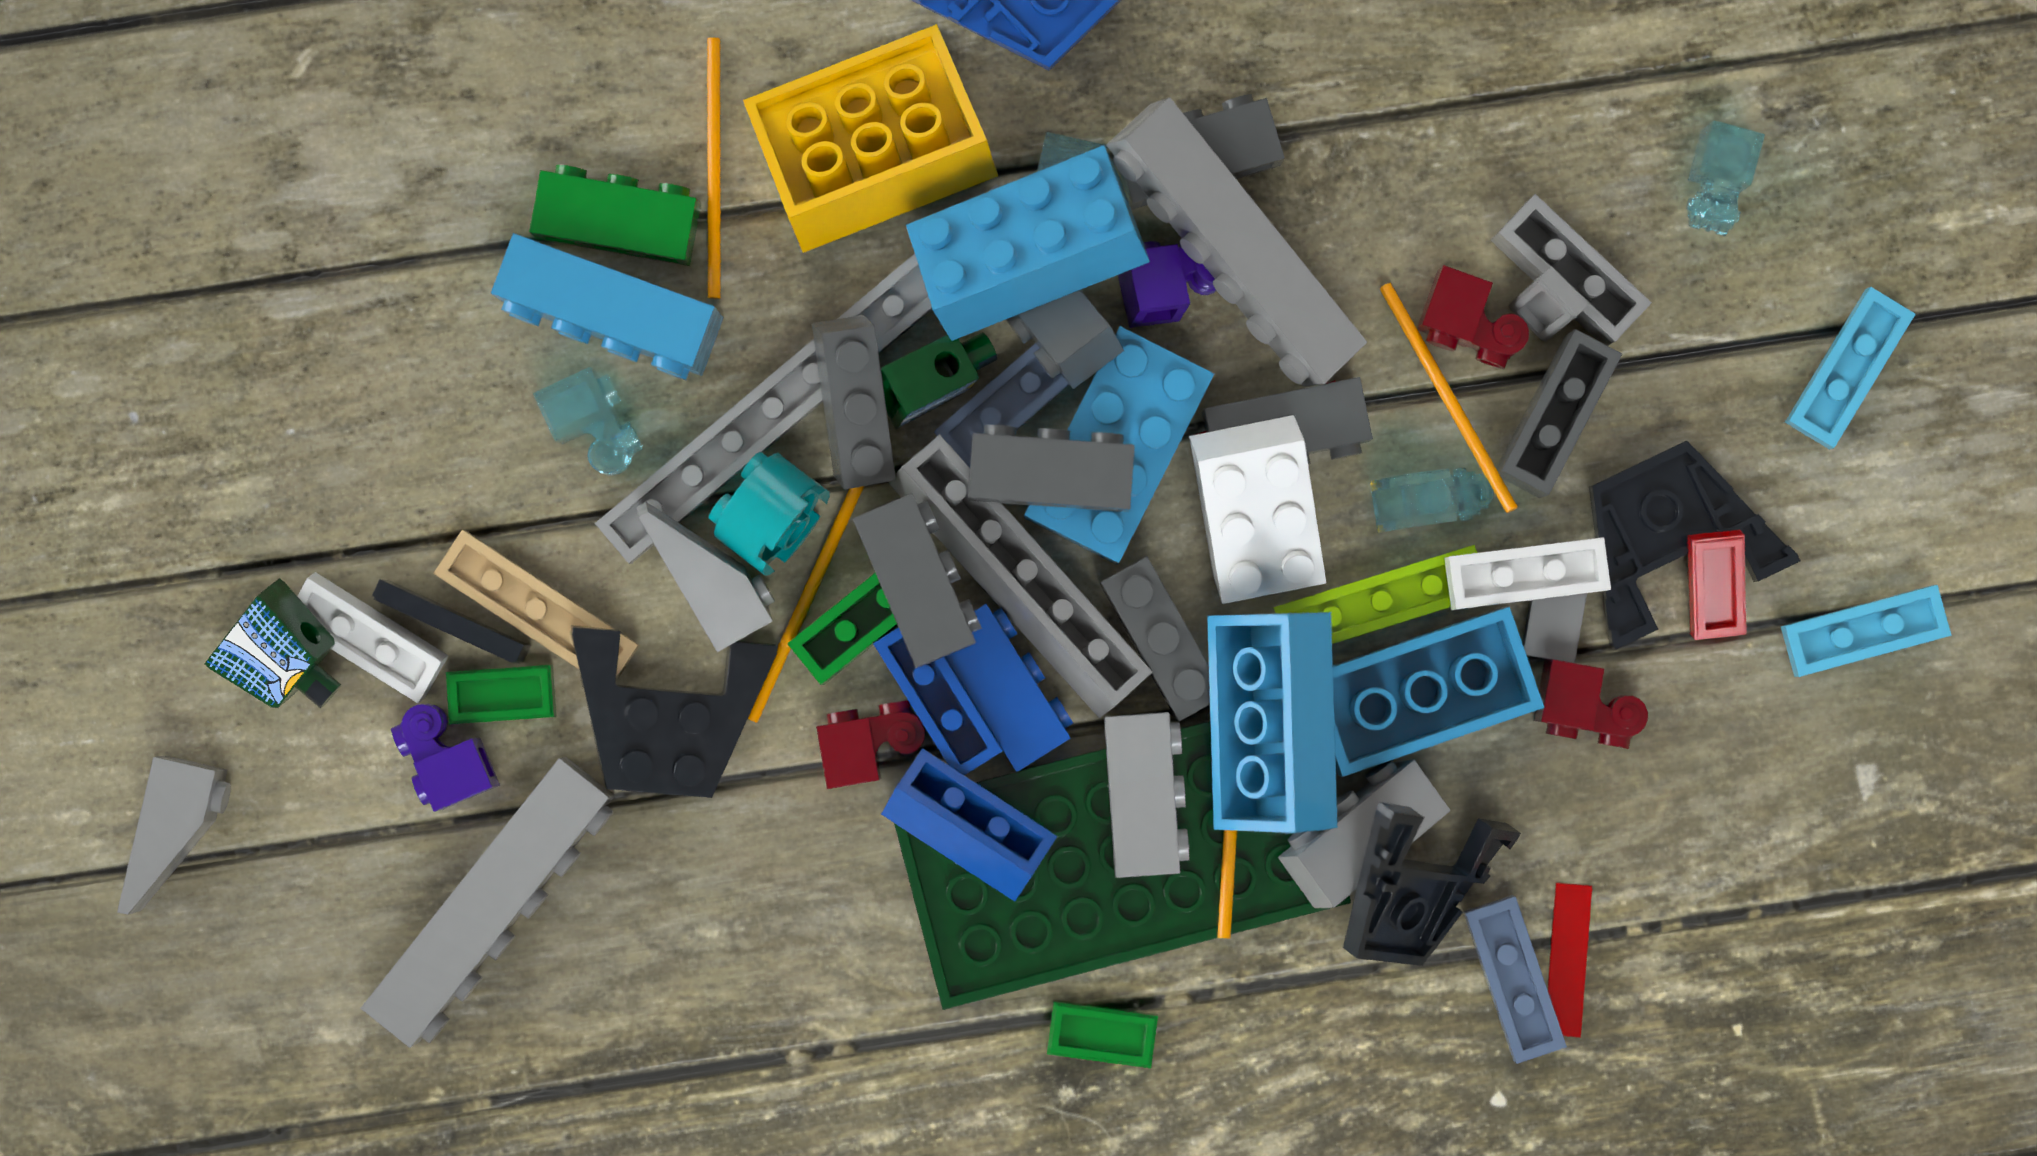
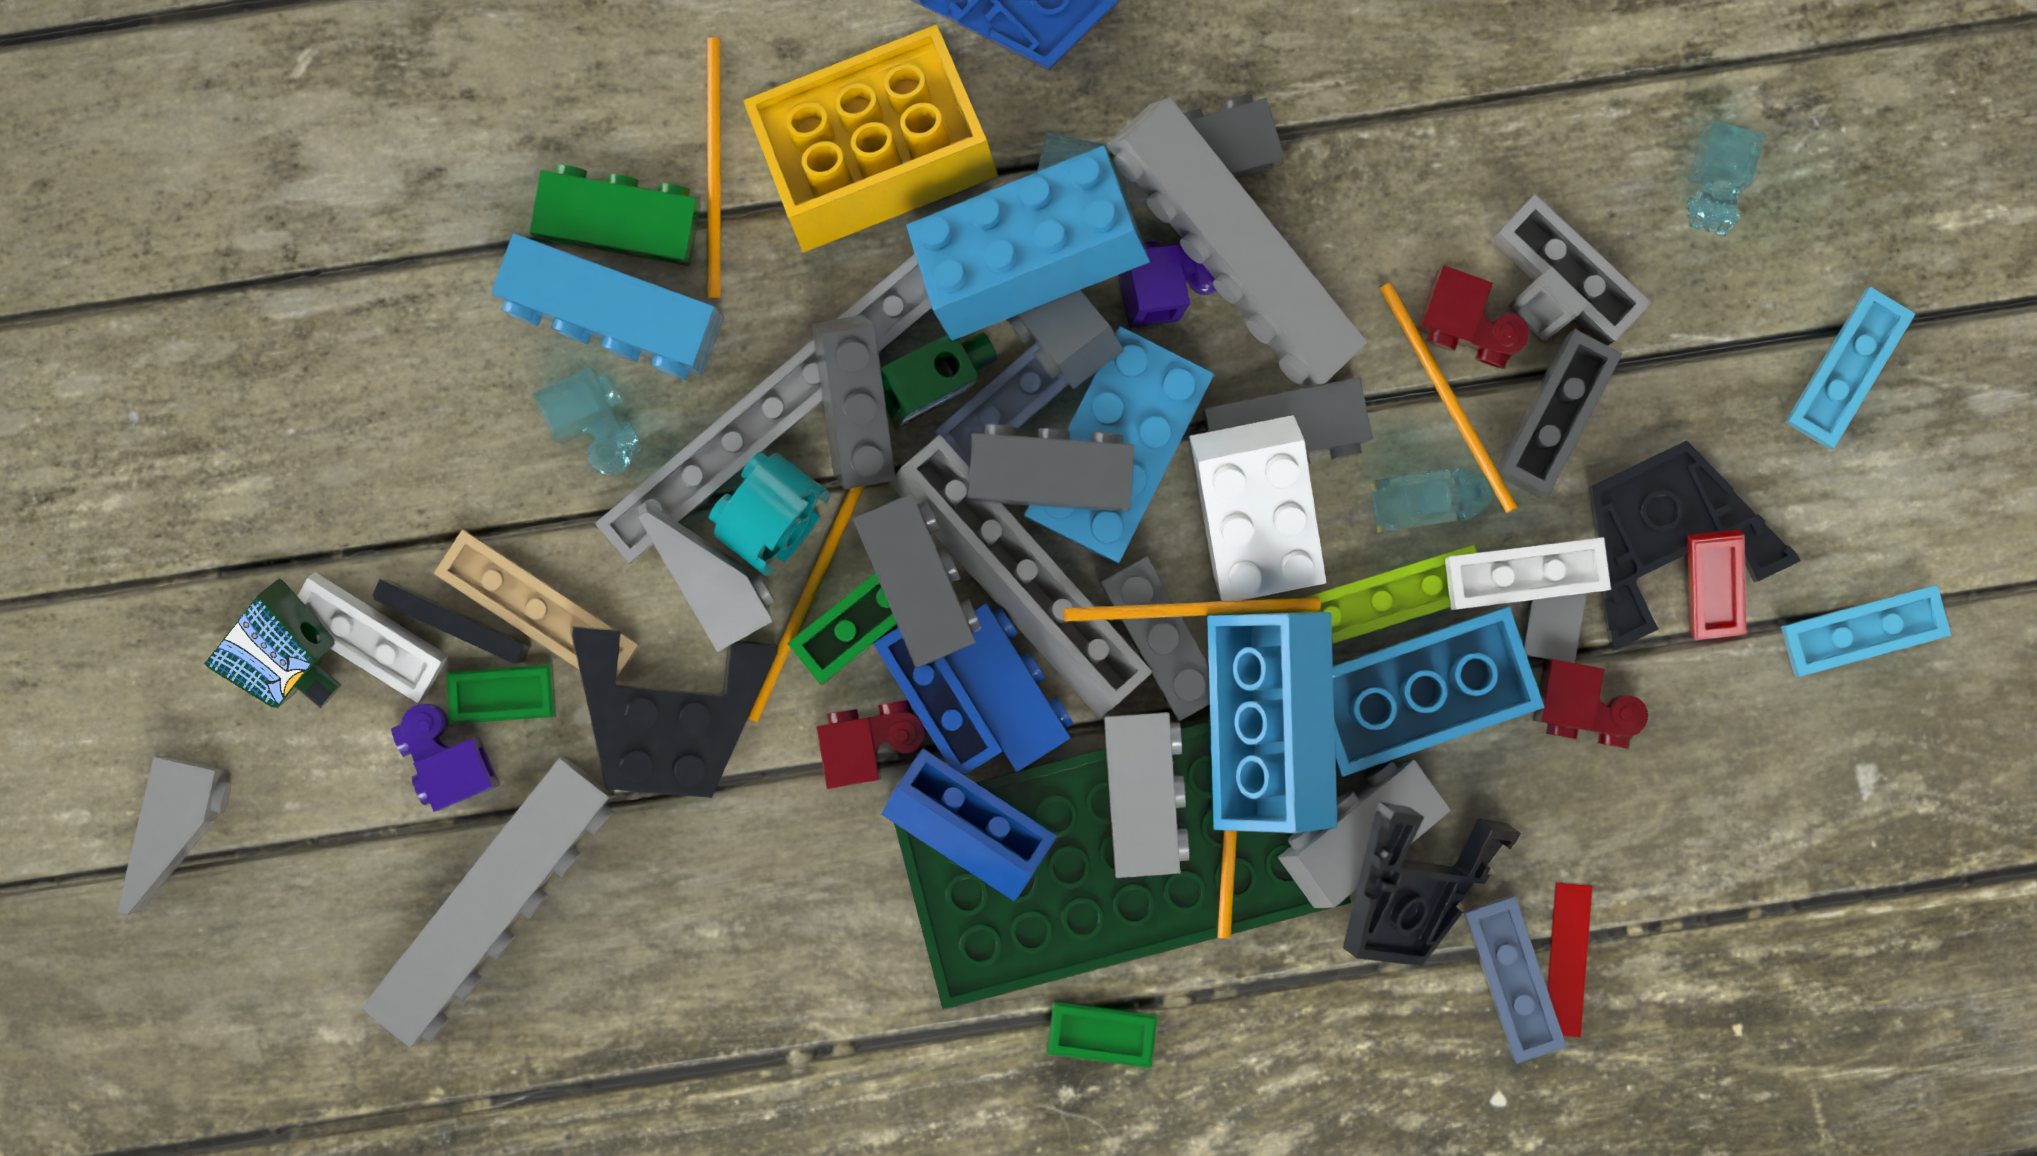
(1191, 609): none -> light orange axle

